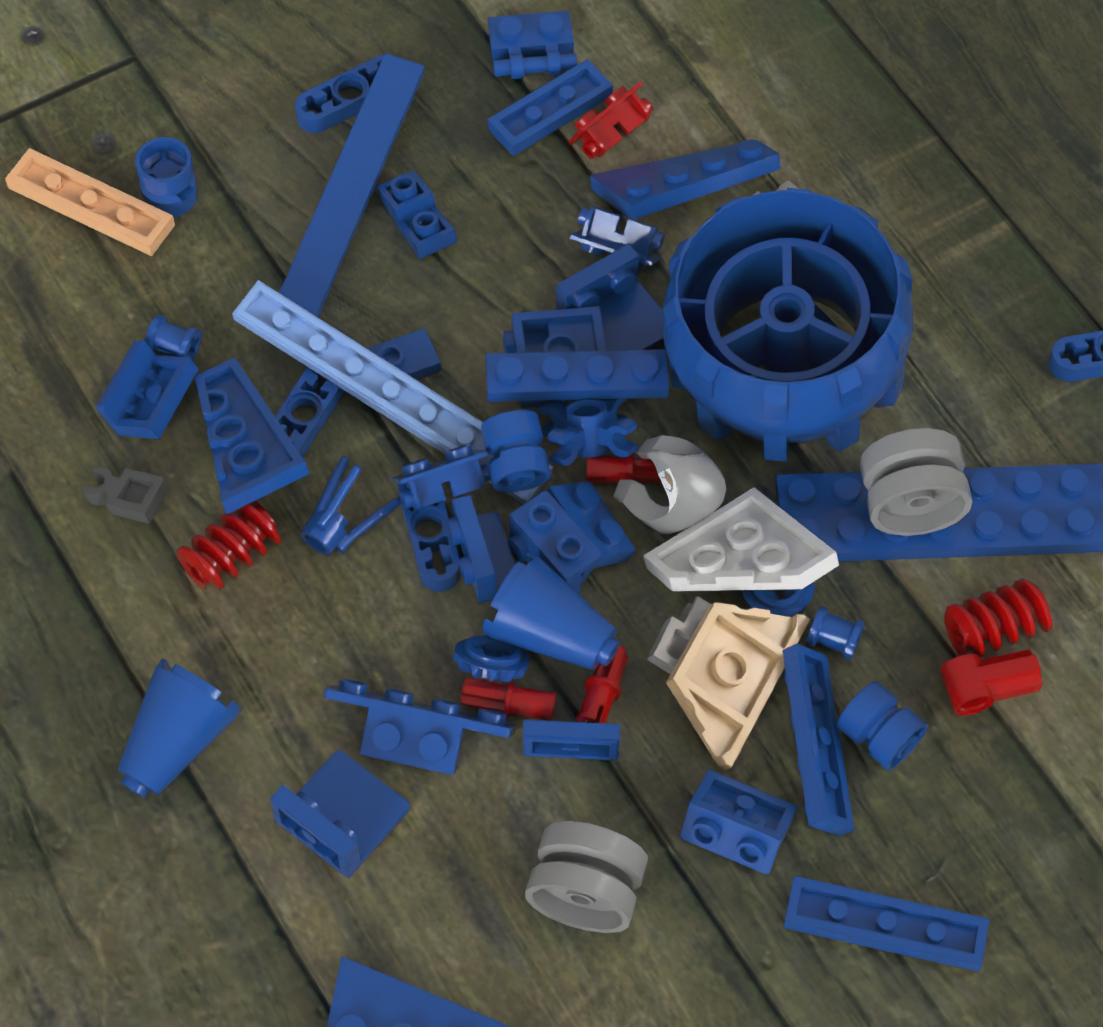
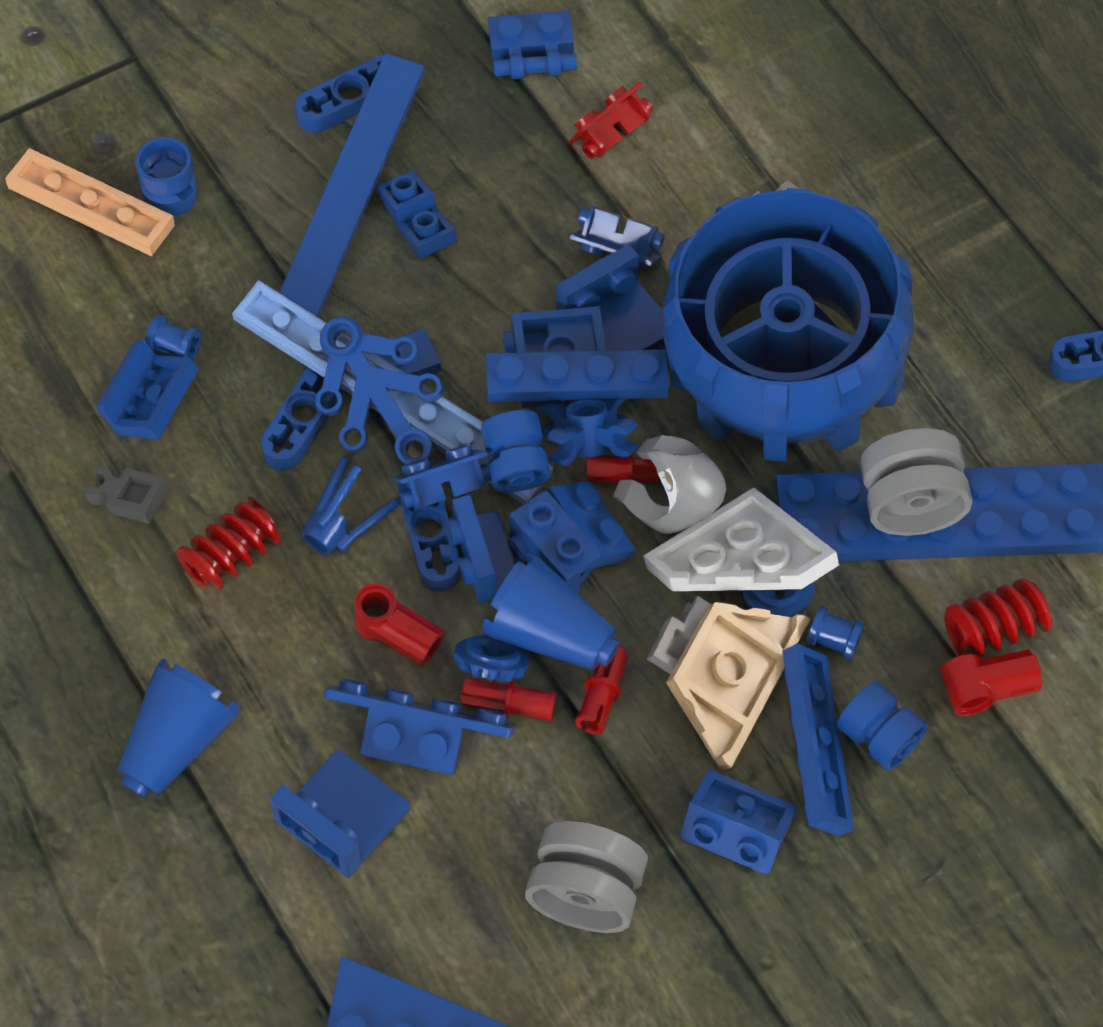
(245, 438): blue wing -> none
(373, 385): none -> blue plant
(398, 627): none -> red piece
(550, 107): blue plate -> none
(571, 740): blue tile -> none
(676, 180): blue wing -> none
(887, 923): blue plate -> none

